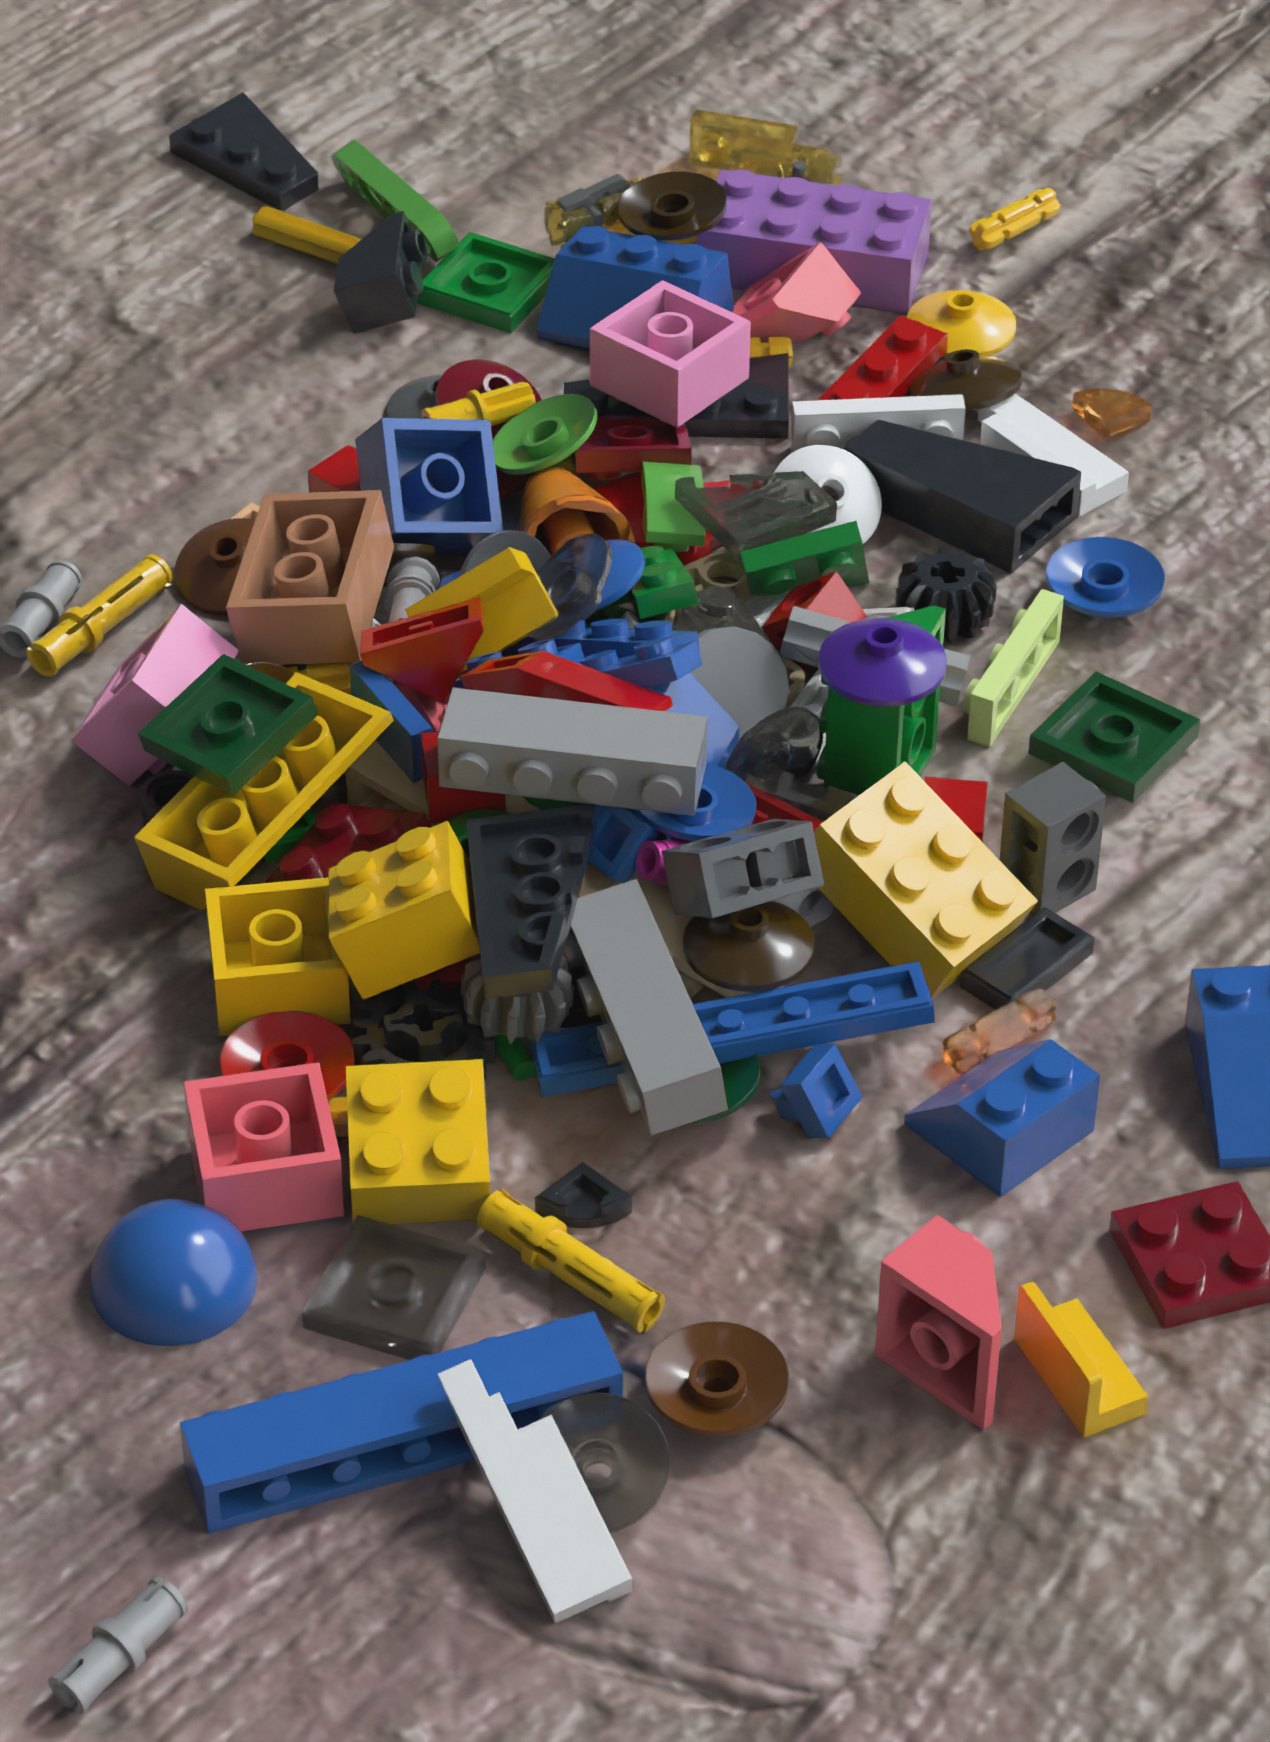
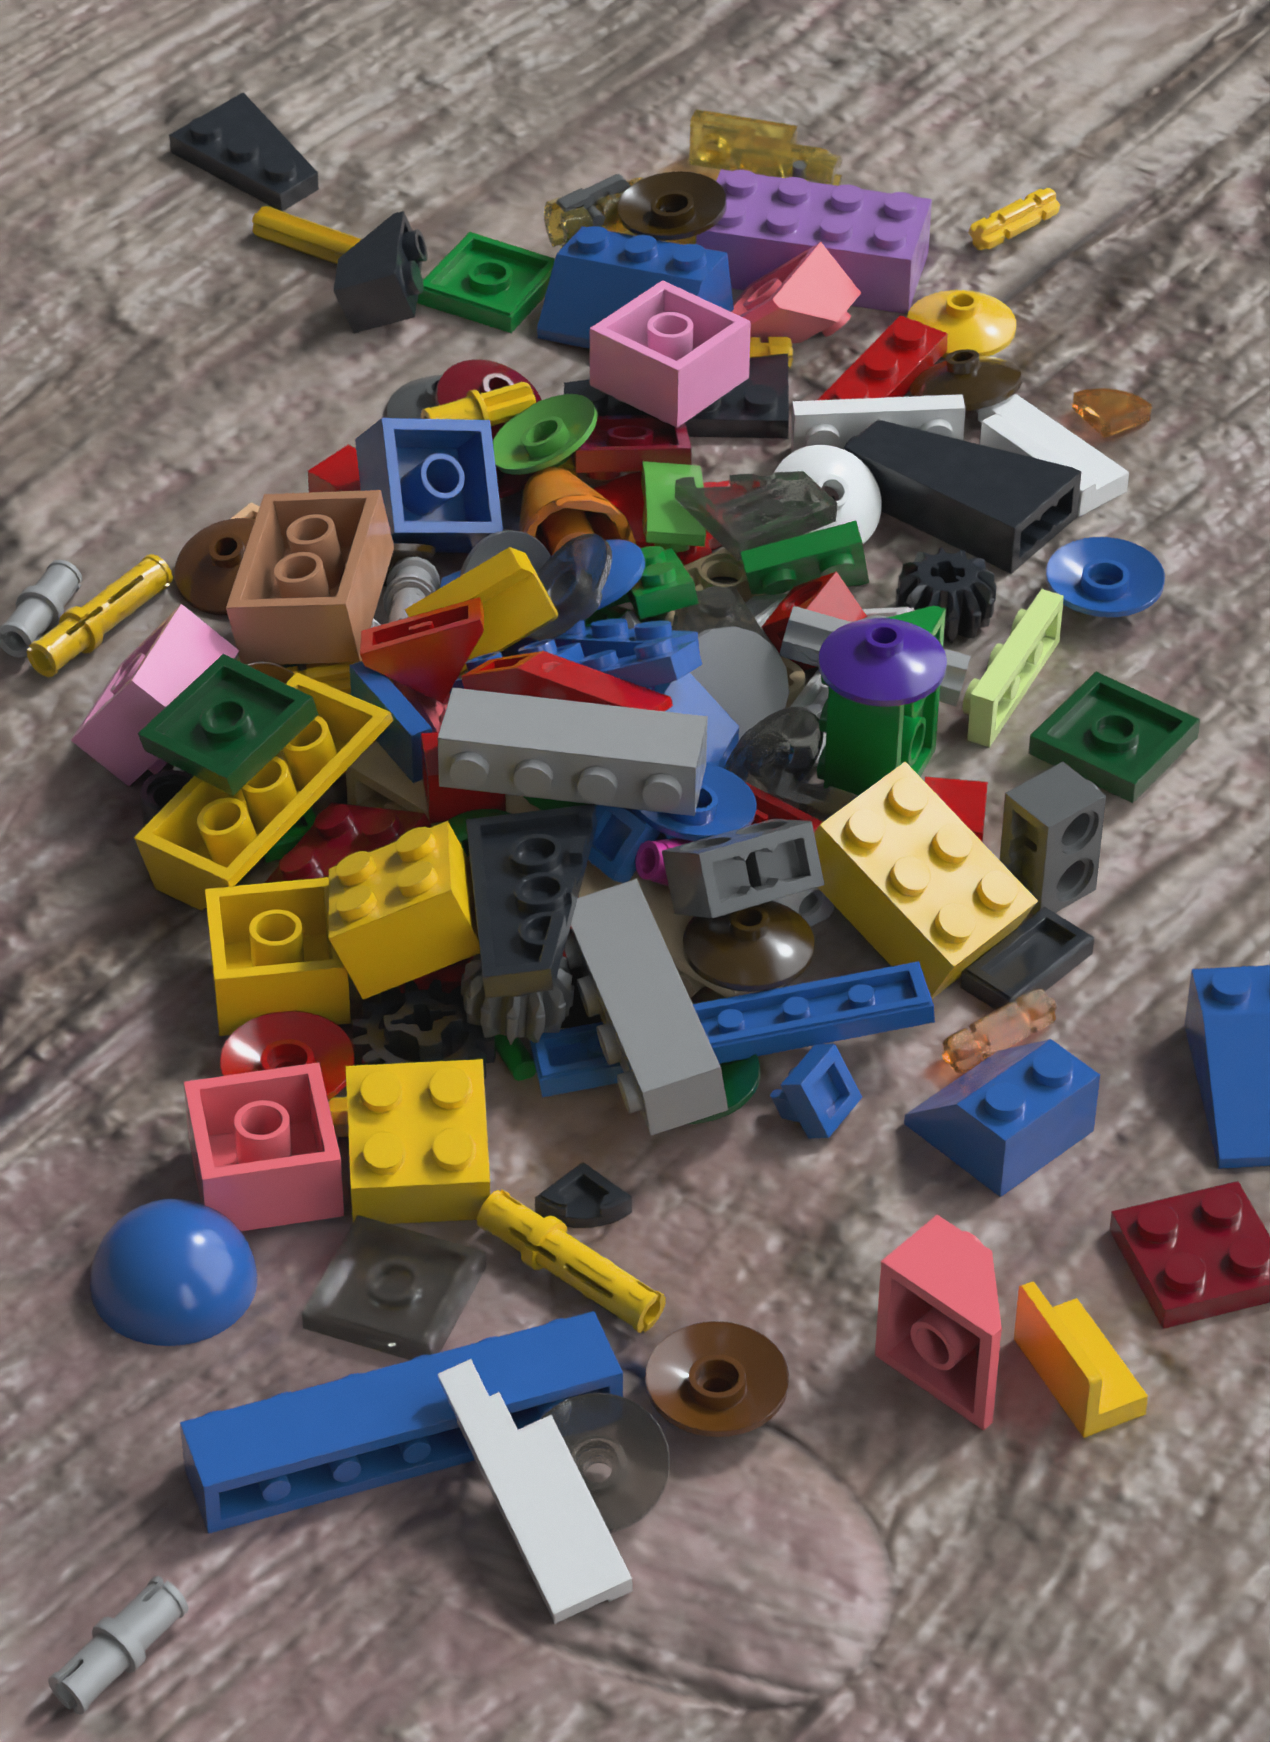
(391, 194): bright green beam -> none

